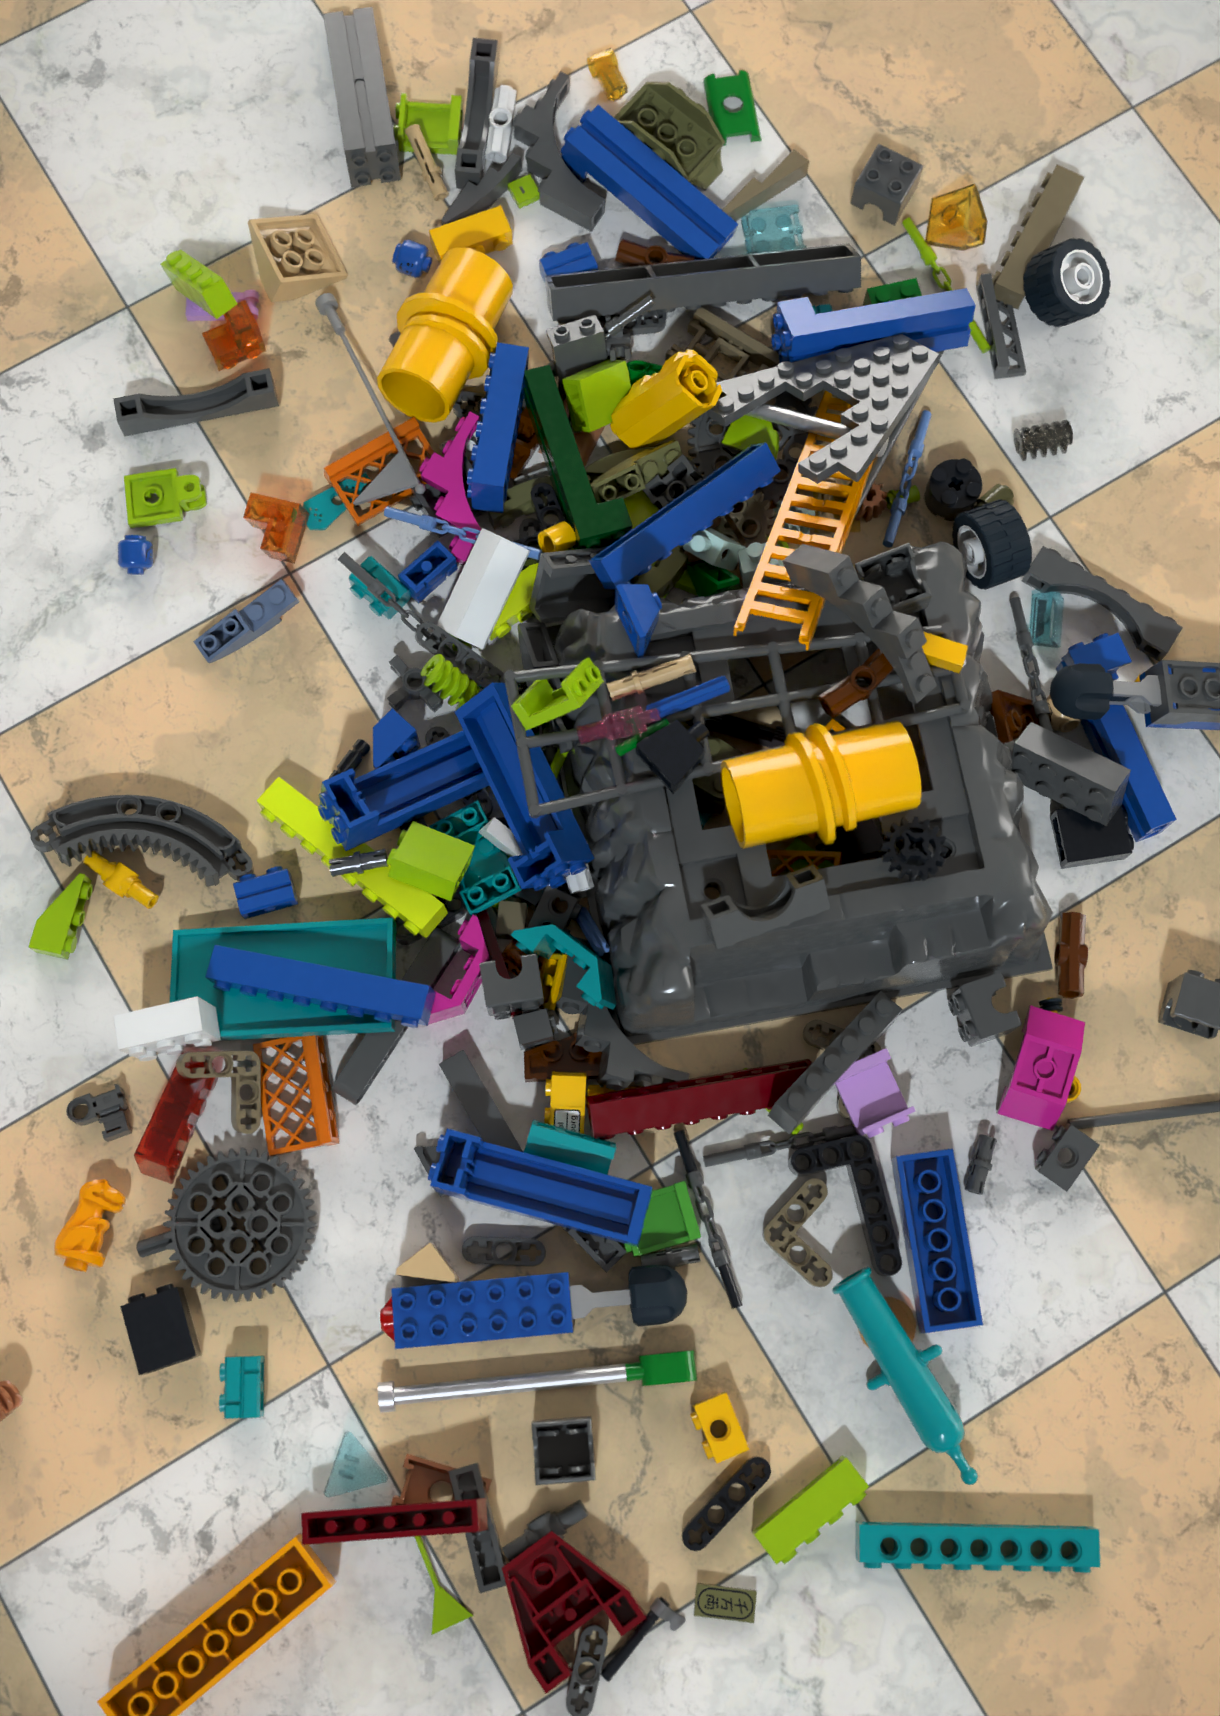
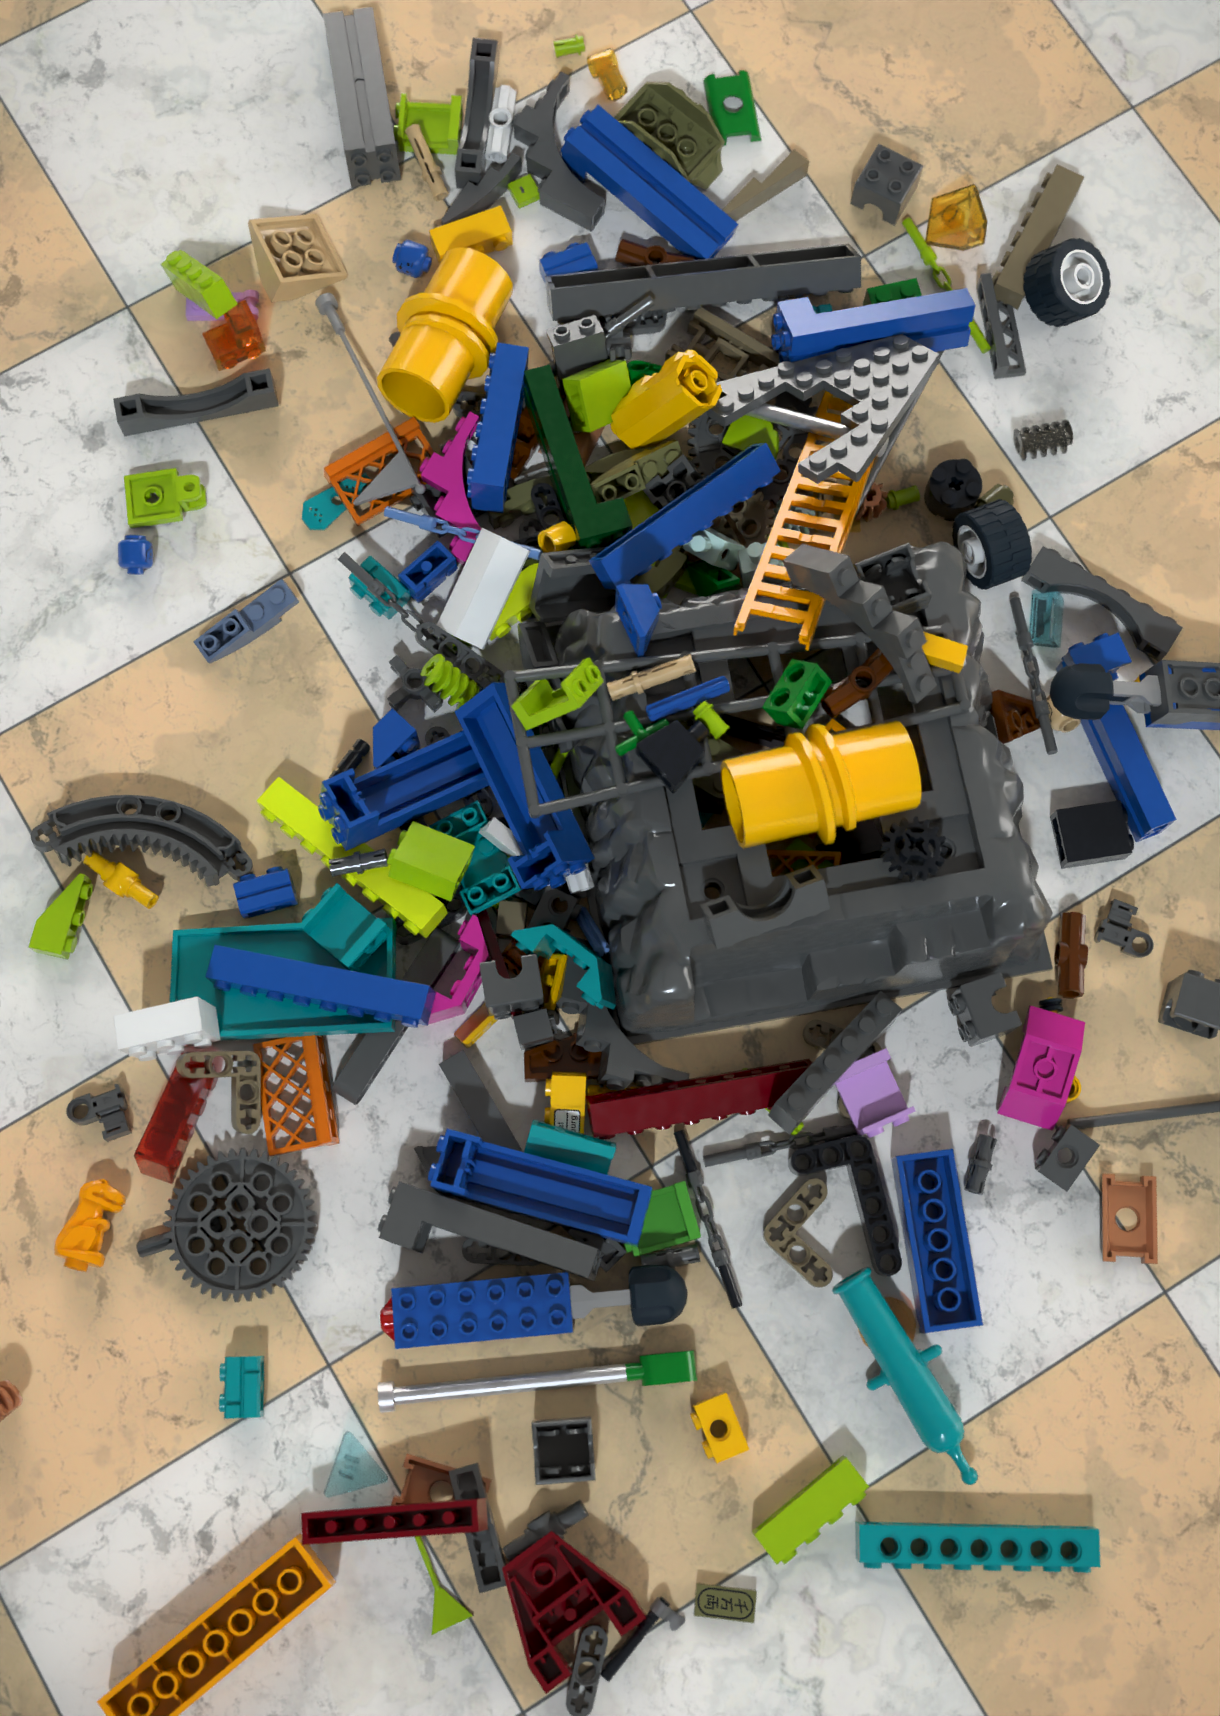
(160, 1329): black brick -> none
(282, 522): clear orange brick -> none
(345, 928): none -> teal panel
(417, 1210): none -> dark grey brick
(429, 1265): tan slope -> none
(475, 1027): none -> slope
(569, 46): none -> lime pin
(618, 724): clear pink hinge -> none
(710, 719): none -> lime pin
(723, 1500): black beam -> none
(772, 229): clear light blue plate -> none
(797, 694): none -> green brick
(899, 504): medium blue piece -> none
(1069, 773): dark grey brick -> none
(1116, 929): none -> dark grey piece
(1140, 1198): none -> nougat piece

